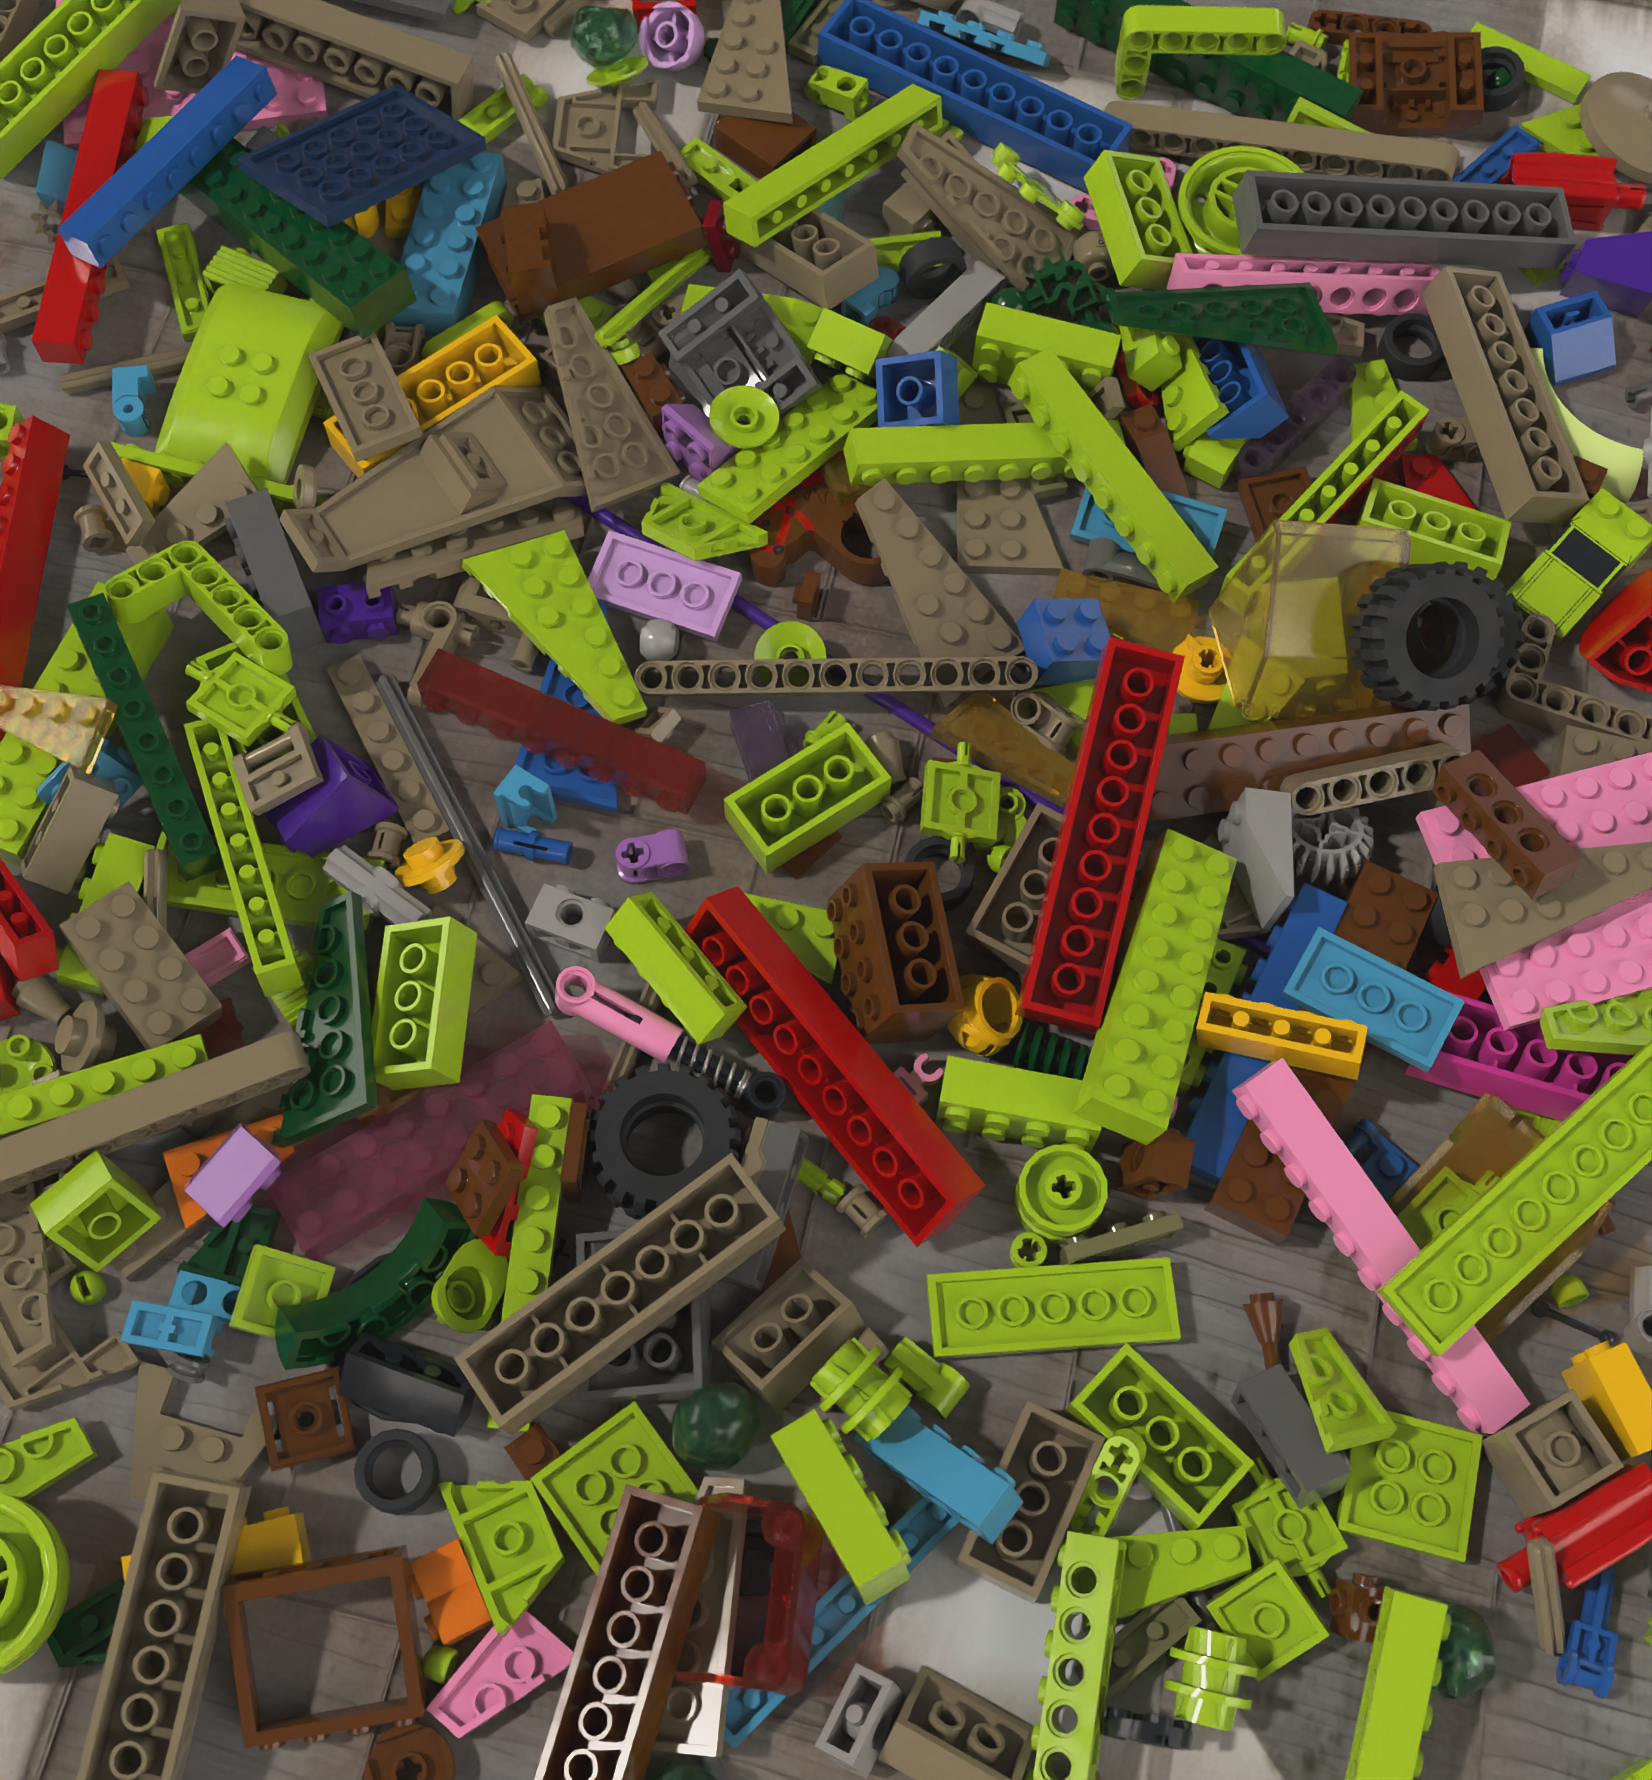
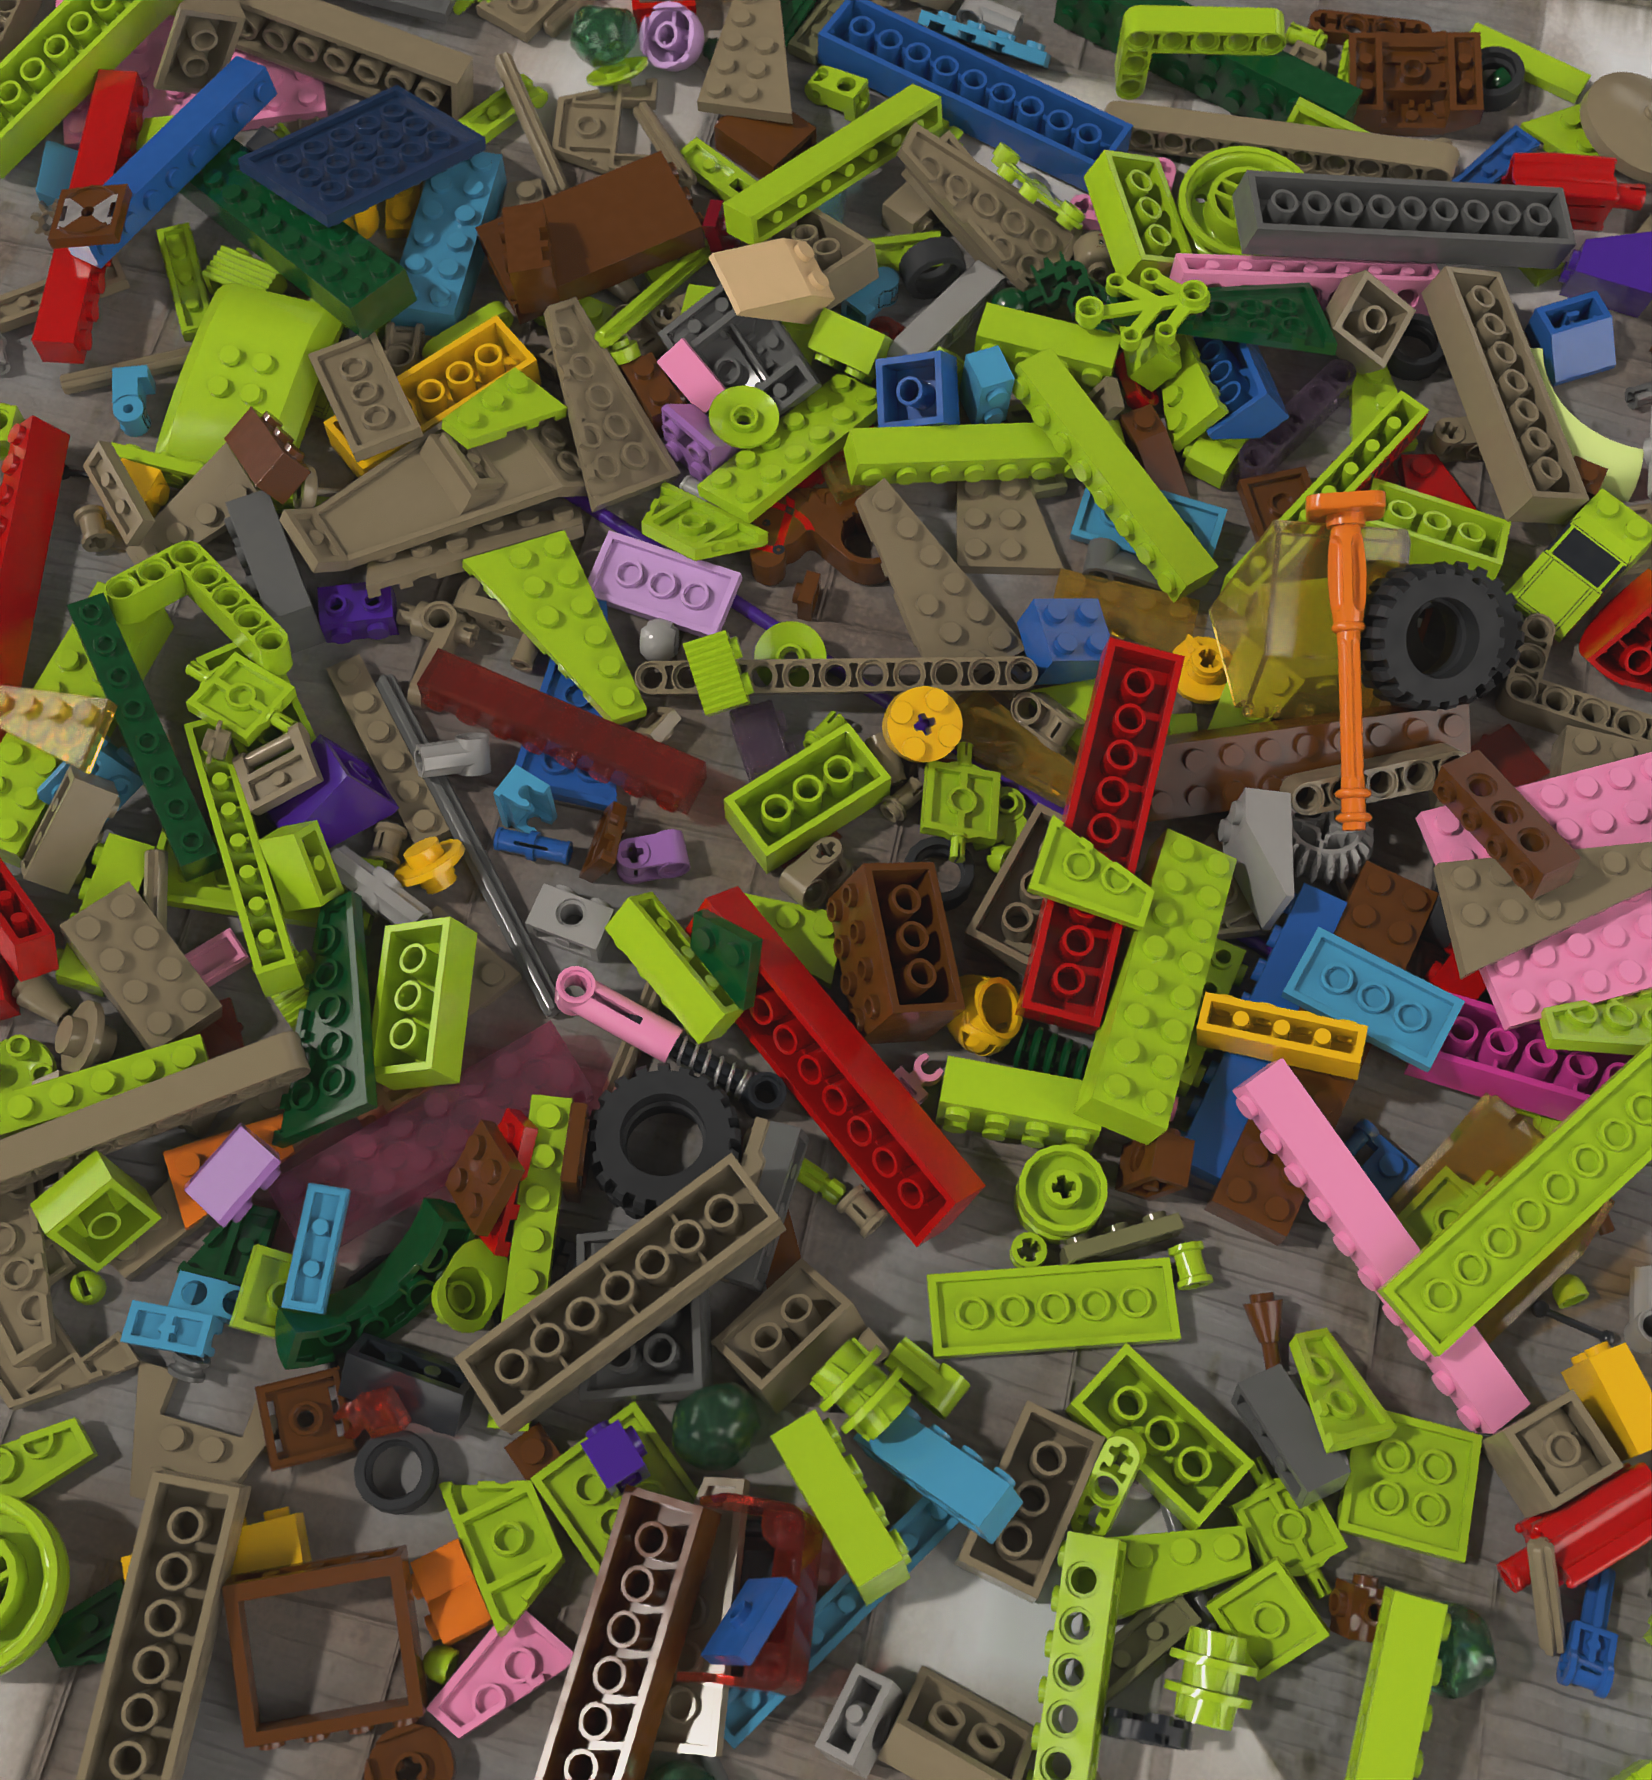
(86, 216): none -> reddish brown piece
(216, 742): none -> dark tan plate
(268, 454): none -> reddish brown brick
(298, 864): none -> lime brick
(316, 1248): none -> dark azure tile
(376, 1411): none -> clear red plate
(464, 755): none -> light grey piece
(500, 408): none -> lime wing
(605, 842): none -> reddish brown wing
(616, 1455): none -> dark purple brick
(691, 375): none -> bright pink tile
(718, 673): none -> lime brick
(728, 954): none -> dark green wing
(749, 1621): none -> blue plate
(773, 280): none -> tan slope
(816, 877): none -> dark tan piece
(942, 733): none -> yellow brick
(986, 386): none -> dark azure brick
(1085, 879): none -> lime wing
(1184, 298): none -> lime plant
(1190, 1265): none -> lime bush
(1347, 589): none -> orange piece
(1367, 321): none -> dark tan brick

